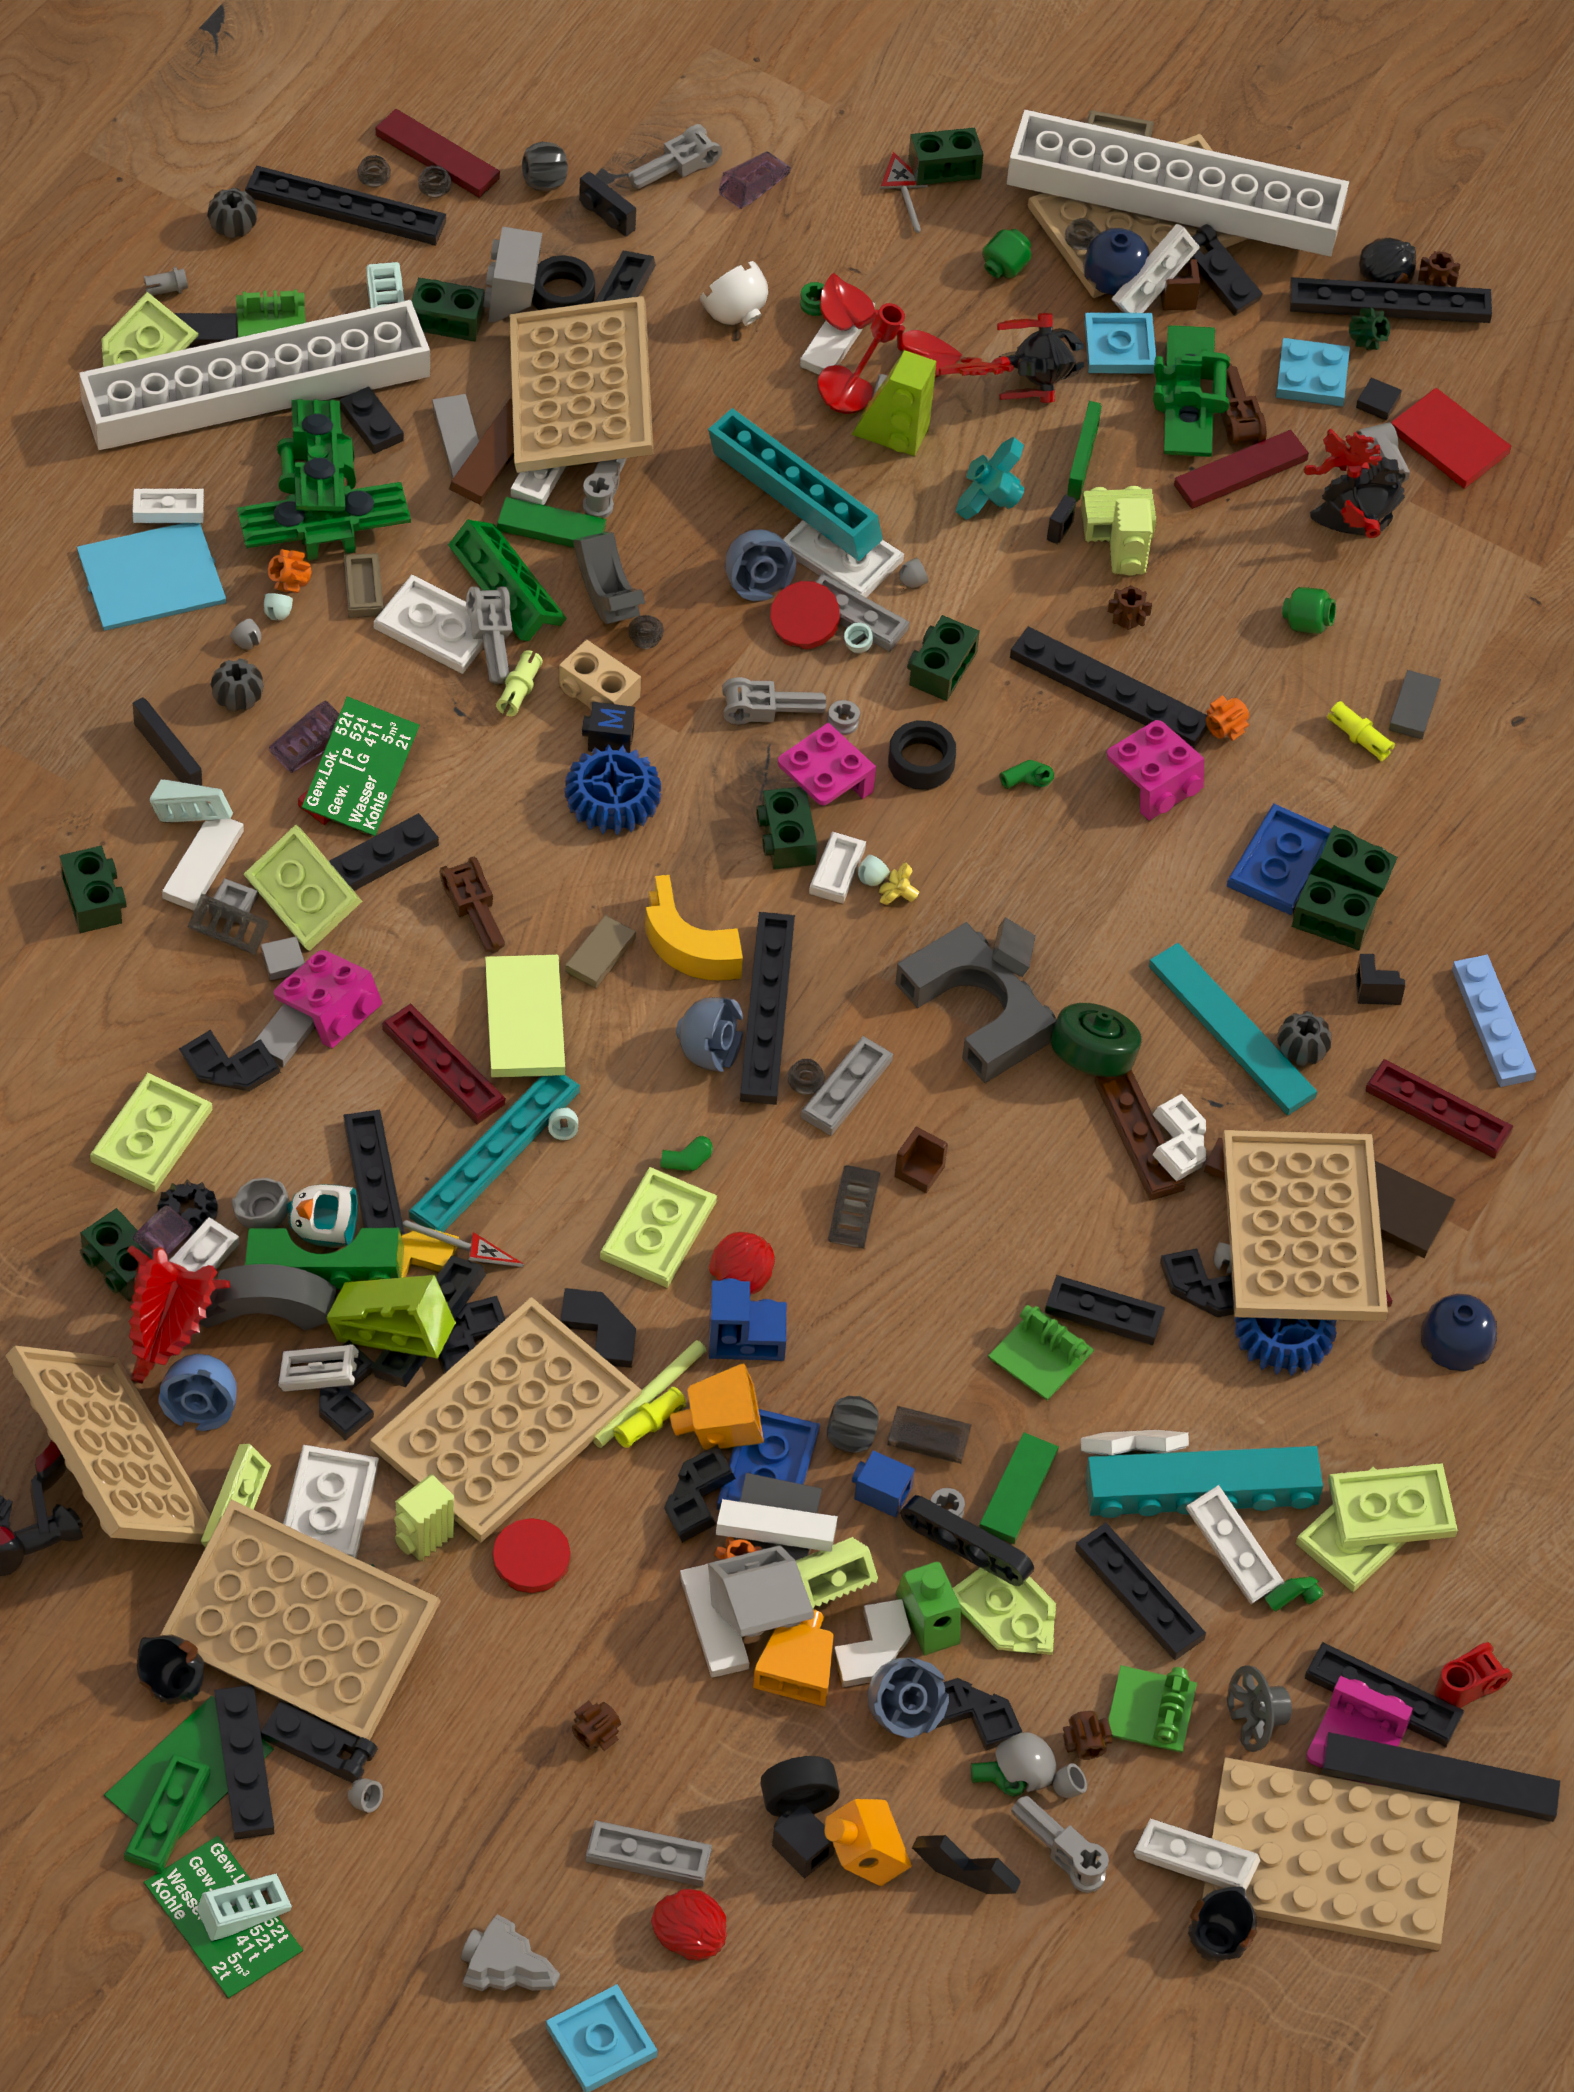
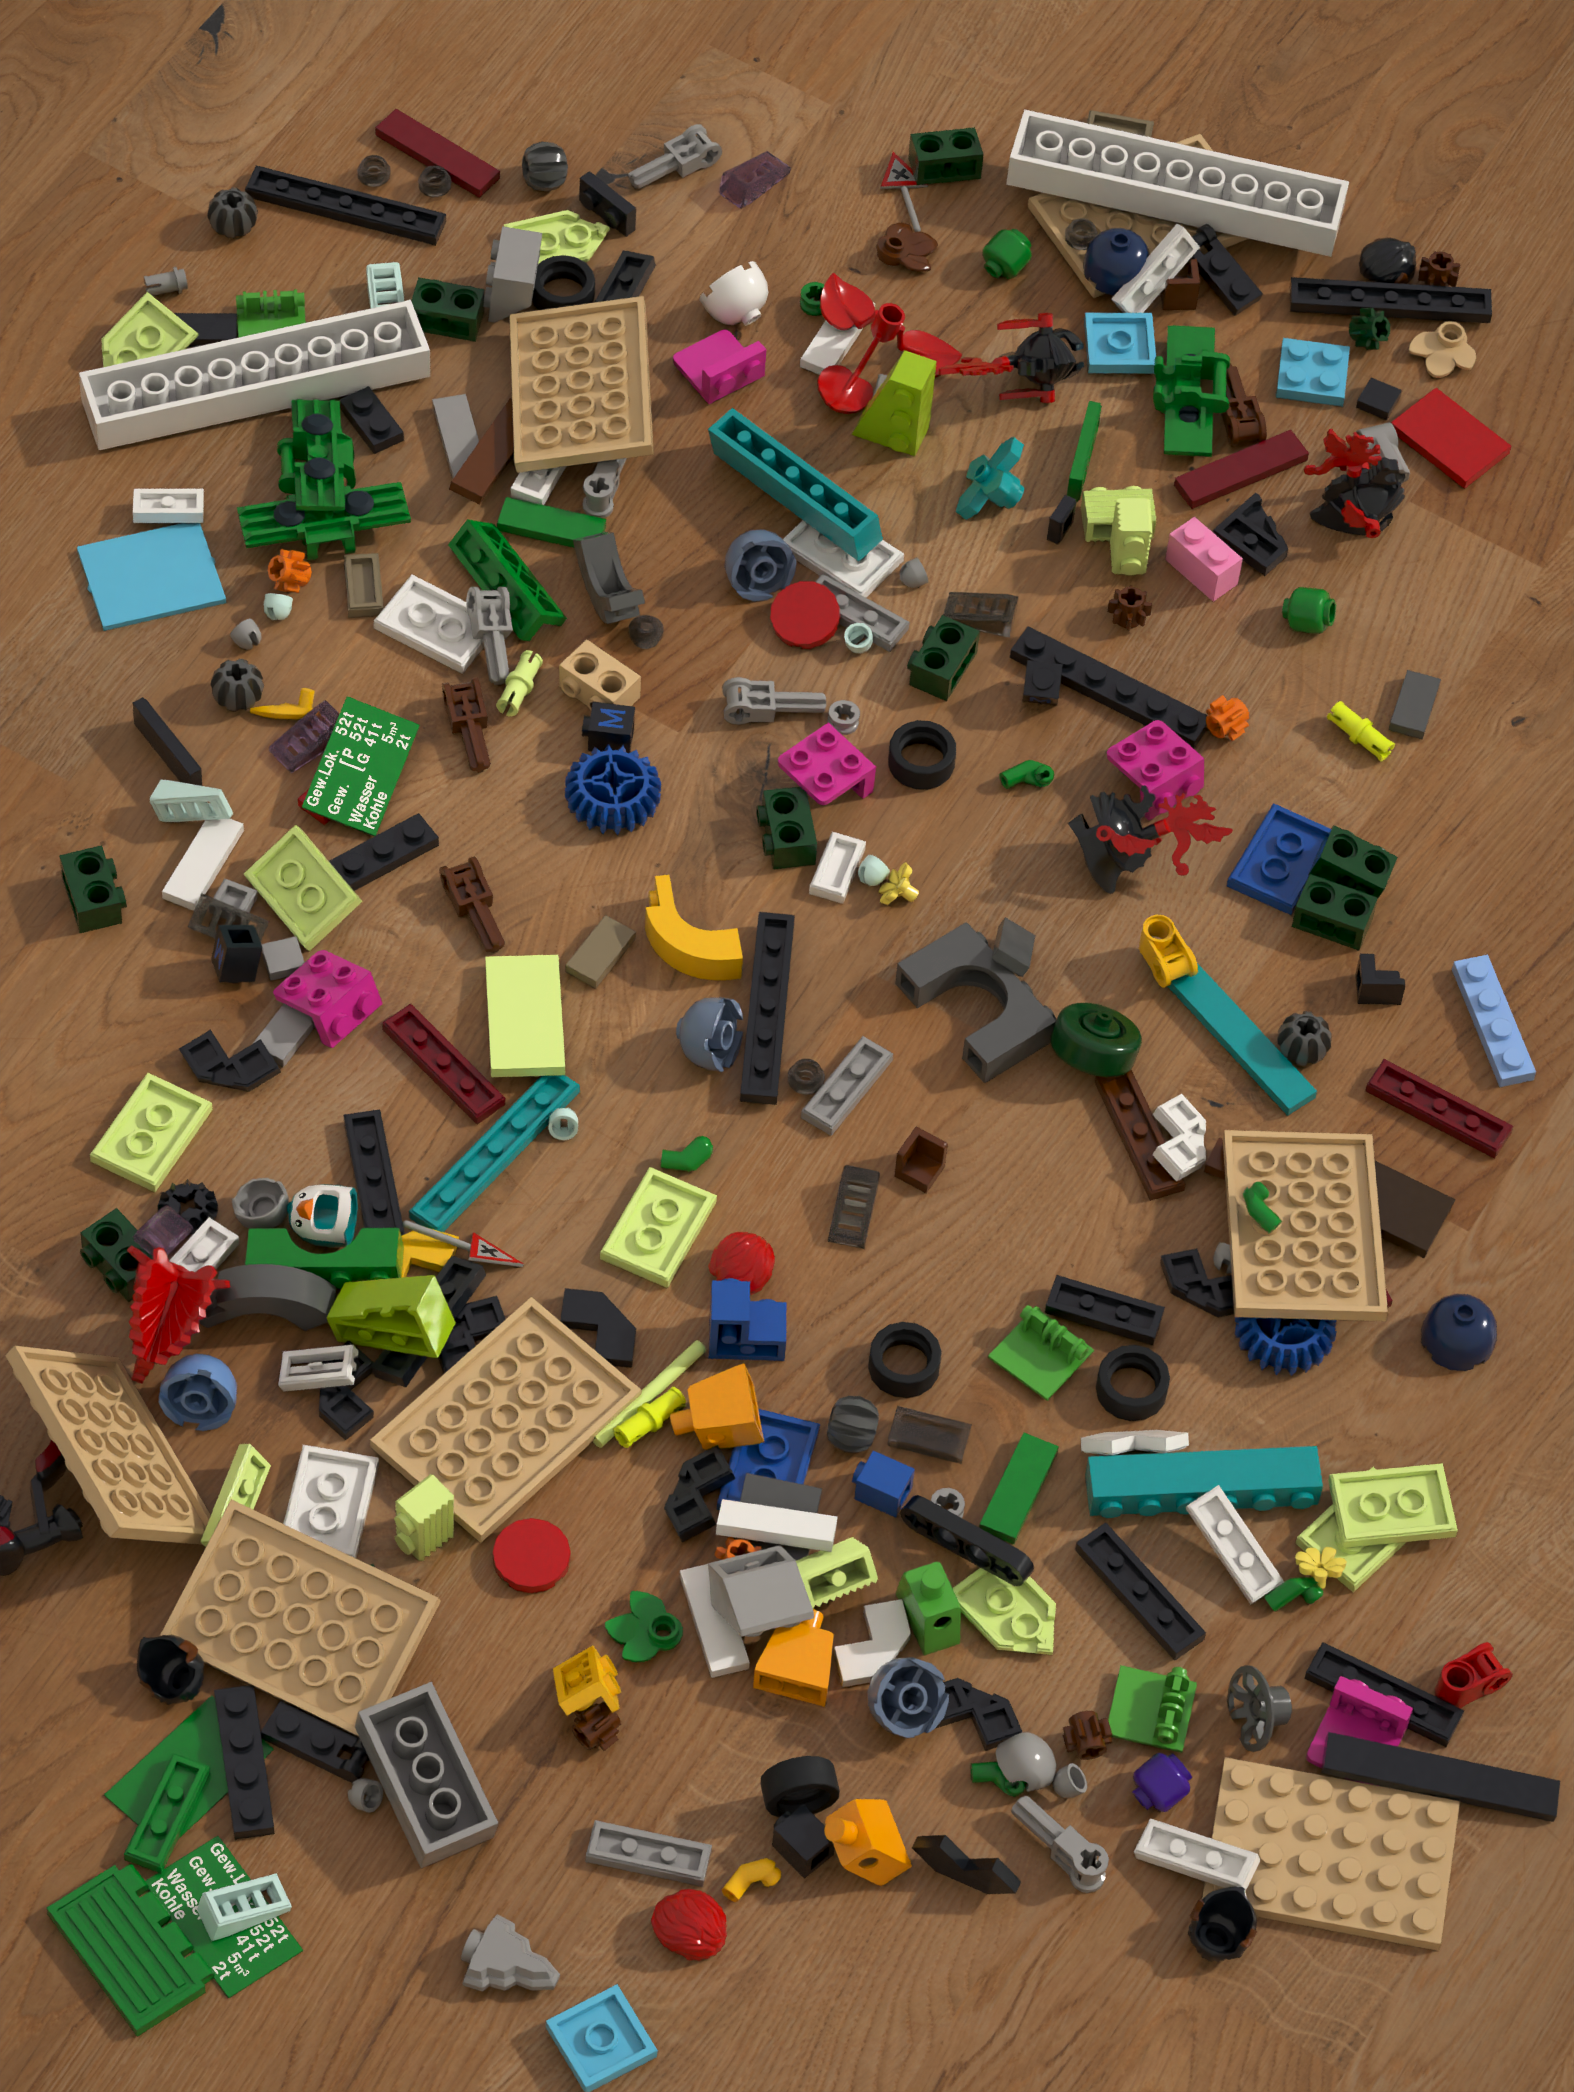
(128, 1949): none -> green hinge
(236, 953): none -> black brick
(287, 710): none -> yellow bar
(426, 1774): none -> light grey brick
(469, 716): none -> reddish brown connector
(565, 234): none -> yellowish green tile
(584, 1680): none -> yellow bracket
(639, 1628): none -> green plate
(720, 365): none -> dark pink bracket
(749, 1873): none -> yellow arm
(899, 1384): none -> black tyre
(905, 247): none -> reddish brown plate
(988, 623): none -> clear smoke slope
(1042, 682): none -> black brick
(1124, 845): none -> helmet
(1138, 1358): none -> black tyre
(1161, 1782): none -> dark purple head
(1166, 956): none -> yellow piece
(1203, 559): none -> bright pink brick
(1253, 536): none -> black wing
(1258, 1209): none -> green arm
(1320, 1565): none -> light yellow plant
(1444, 349): none -> tan plate

